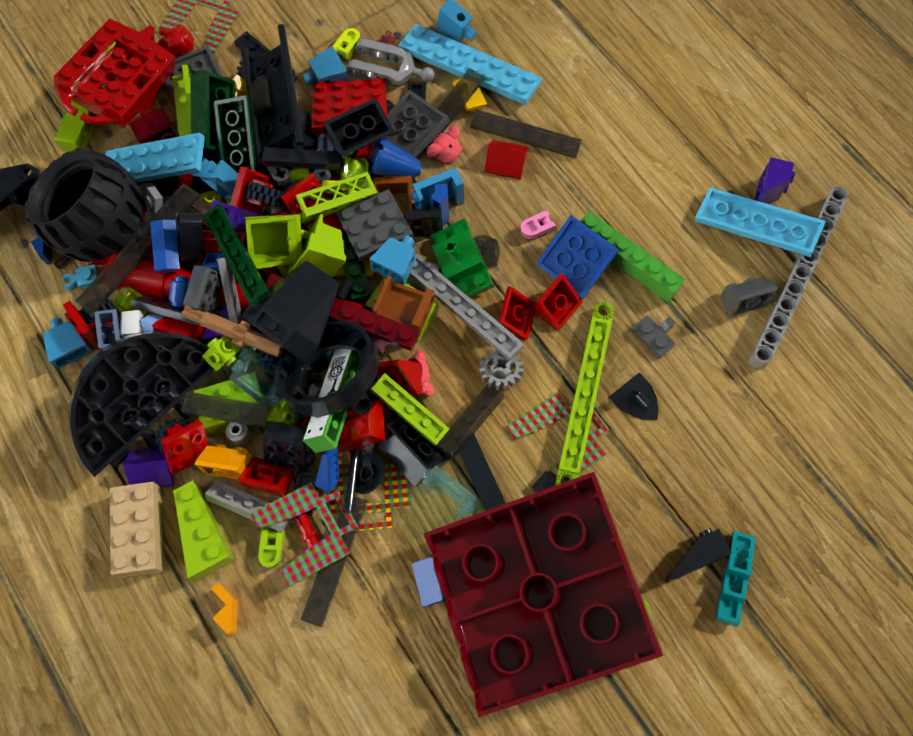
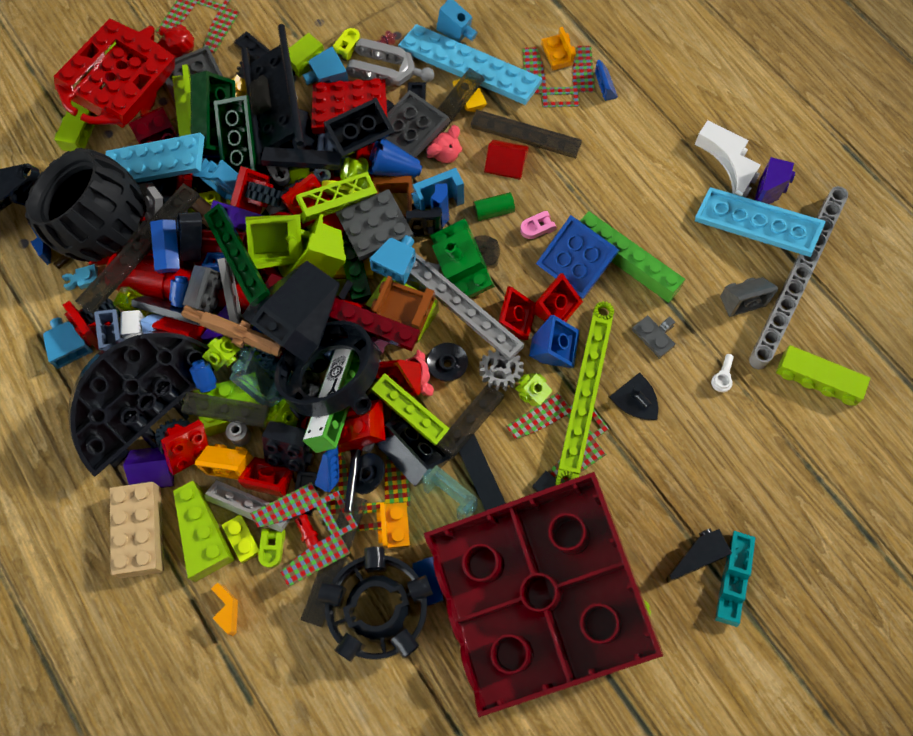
(203, 376): none -> blue brick
(241, 538): none -> neon yellow plate
(302, 52): none -> lime brick
(333, 595): none -> black piece
(394, 525): none -> light orange bracket
(447, 353): none -> black dish
(494, 206): none -> green brick
(533, 389): none -> lime brick
(555, 343): none -> blue slope
(559, 50): none -> light orange bracket
(582, 75): none -> piece
(605, 81): none -> blue slope
(722, 381): none -> white plate
(730, 152): none -> white arch
(823, 375): none -> lime brick

